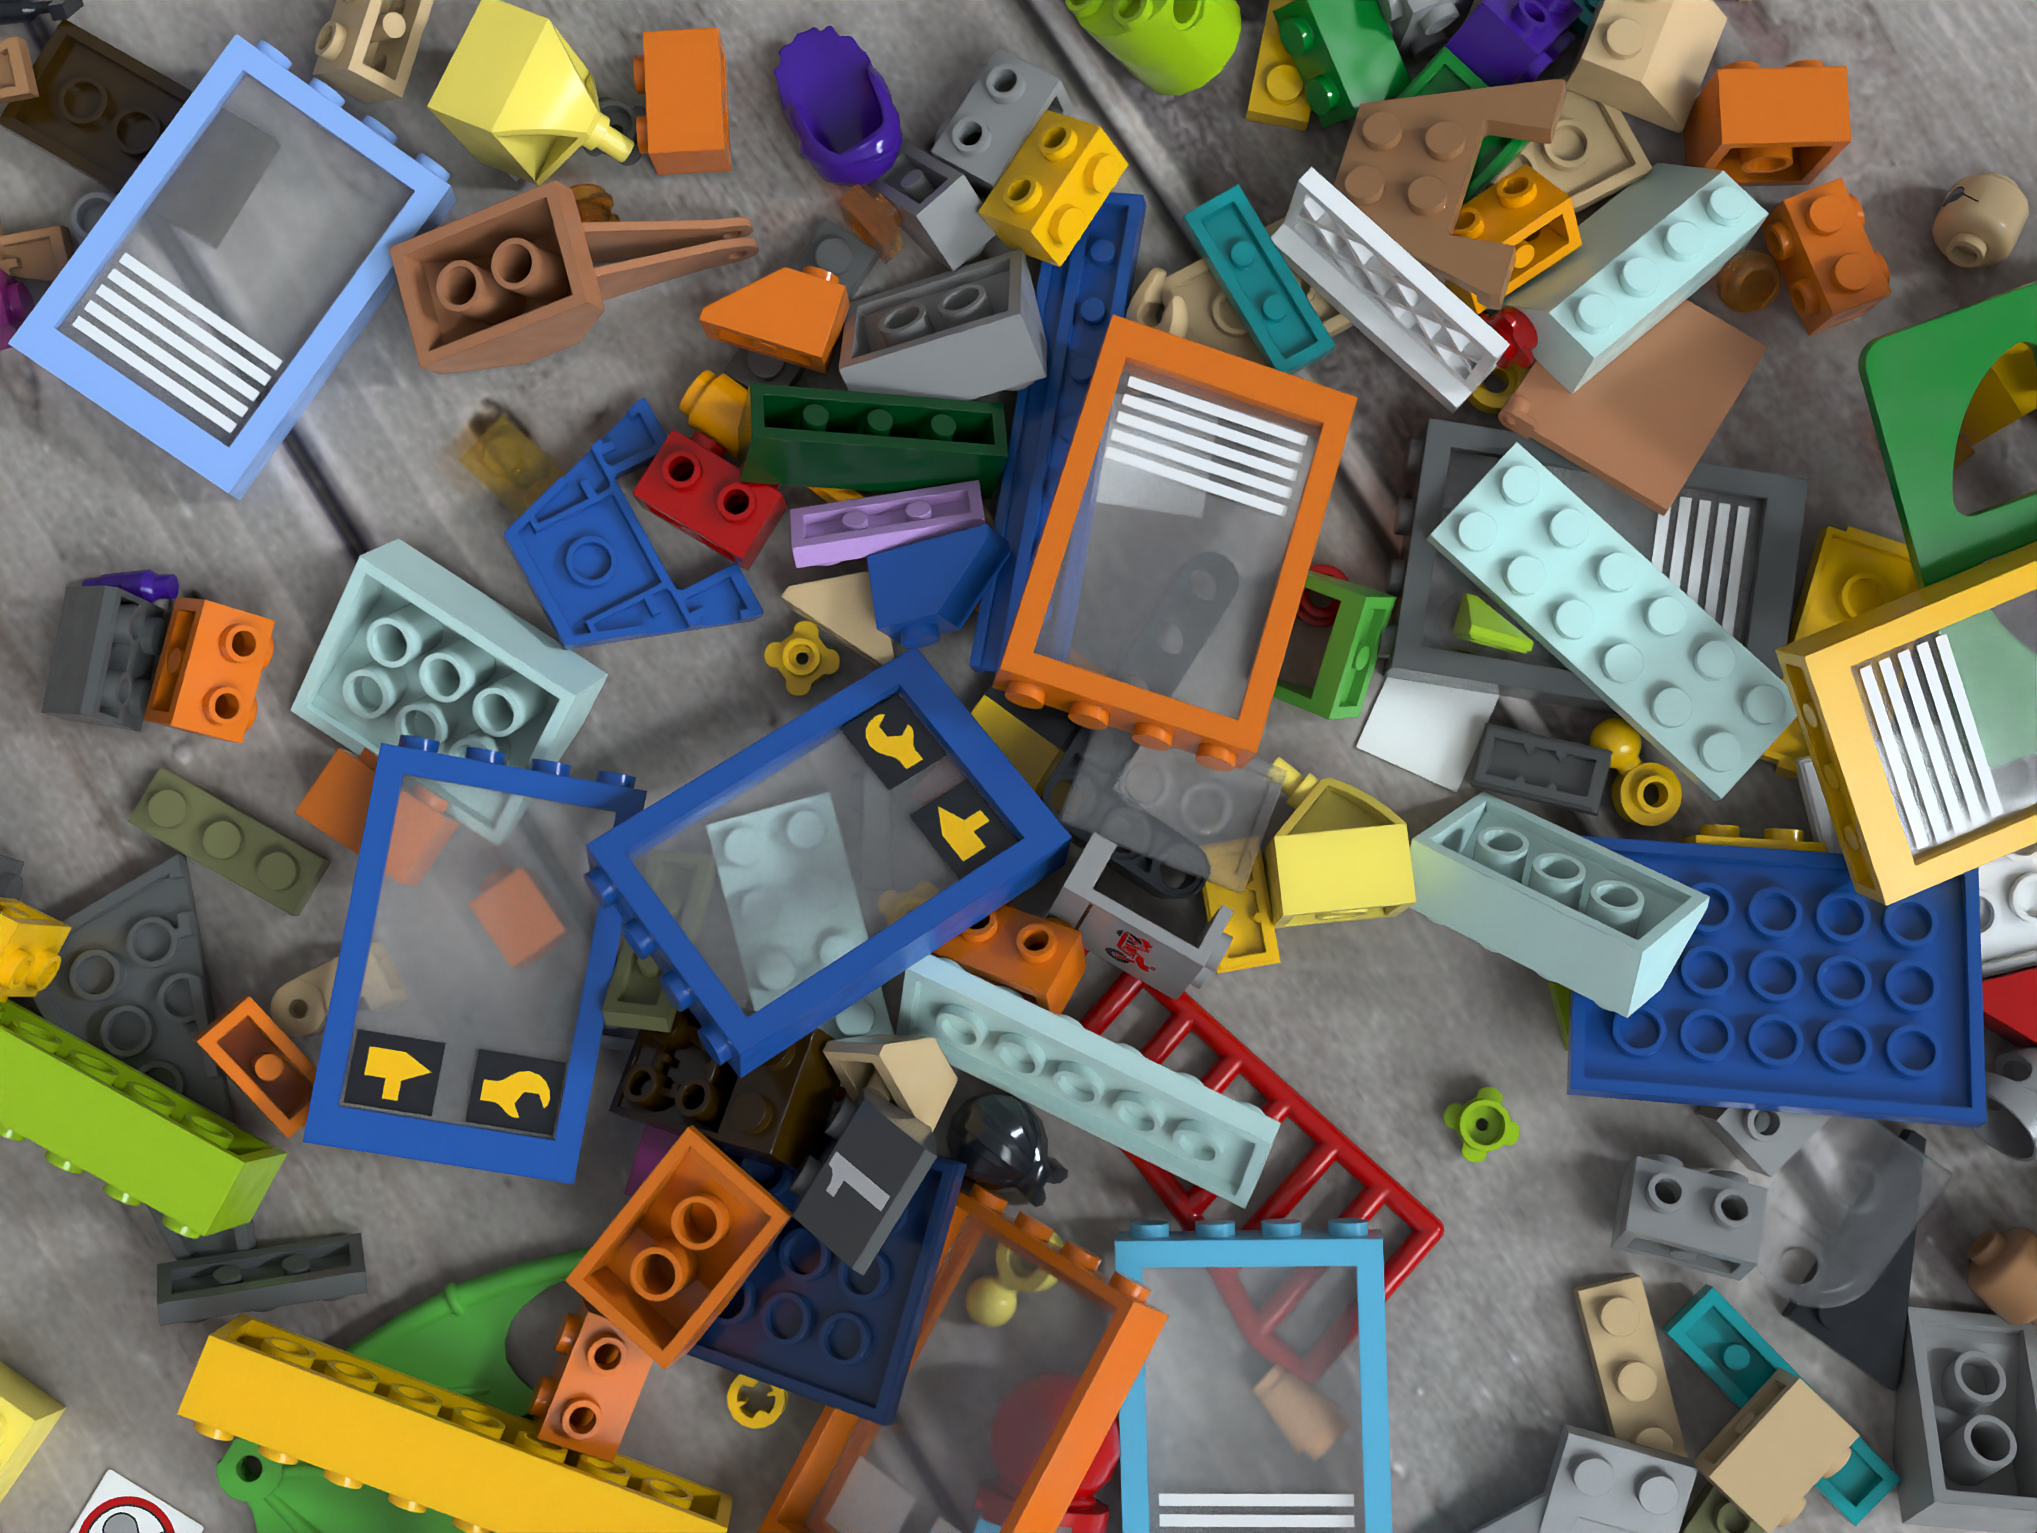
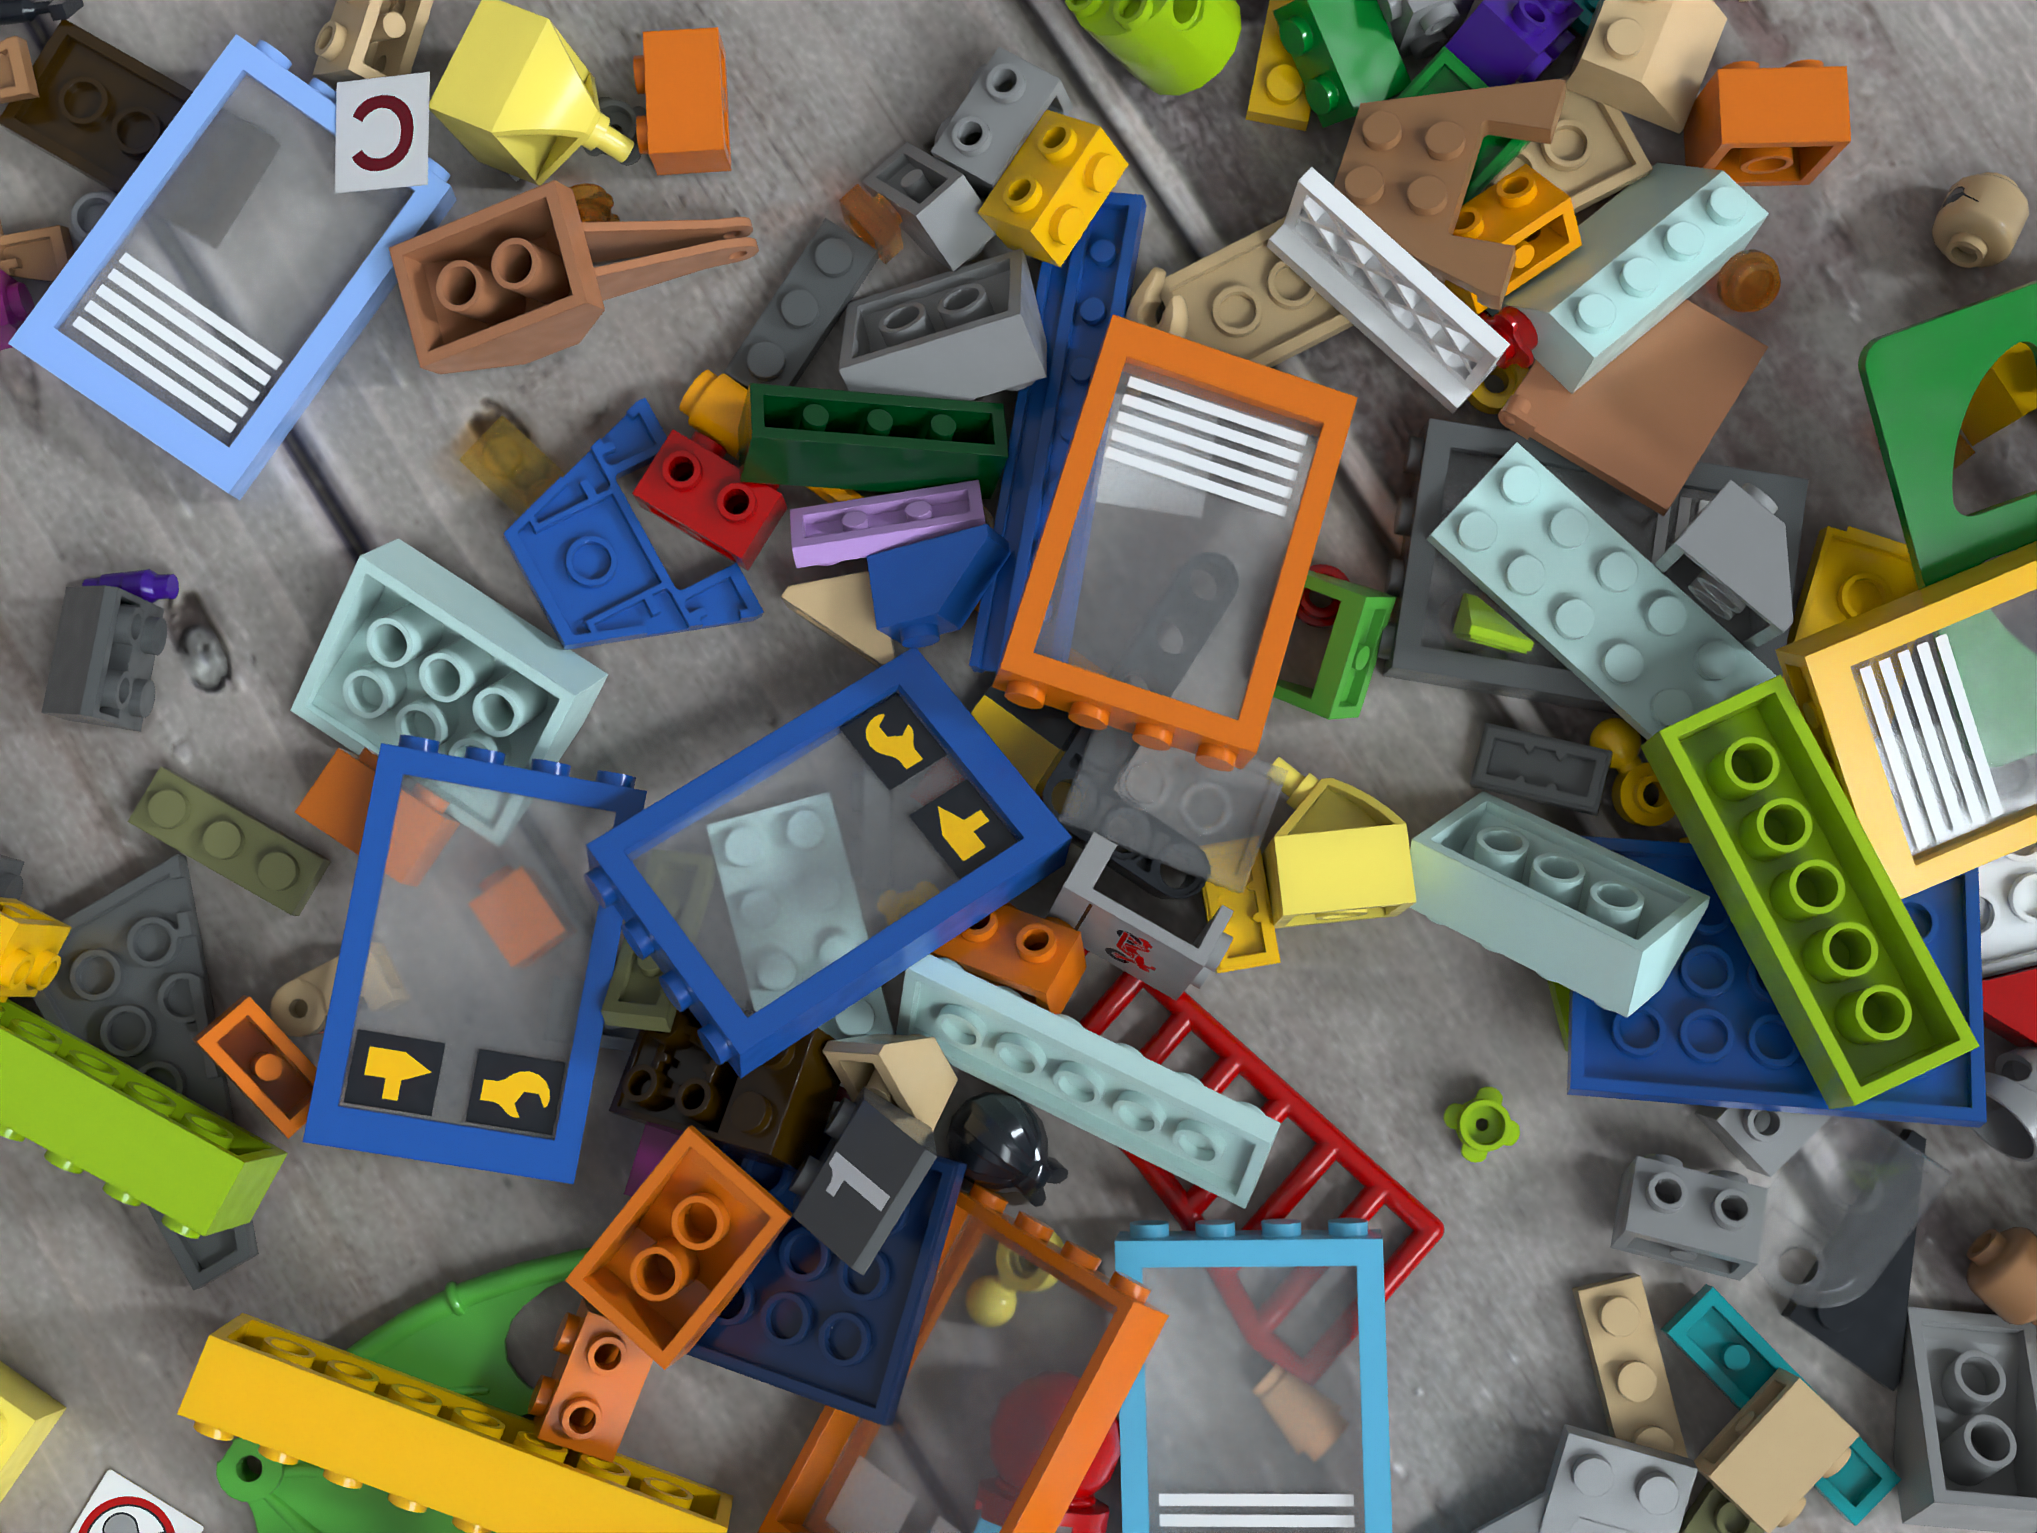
(210, 670): orange brick -> none
(260, 1279): dark grey plate -> none
(382, 133): none -> white sticker
(765, 1415): yellow bush -> none
(783, 317): orange slope -> none
(802, 676): yellow plate -> none
(838, 108): dark purple hair -> none
(1258, 282): teal plate -> none
(1427, 728): white sticker -> none
(1736, 564): none -> light grey slope
(1808, 895): none -> lime brick
(1826, 256): orange brick -> none

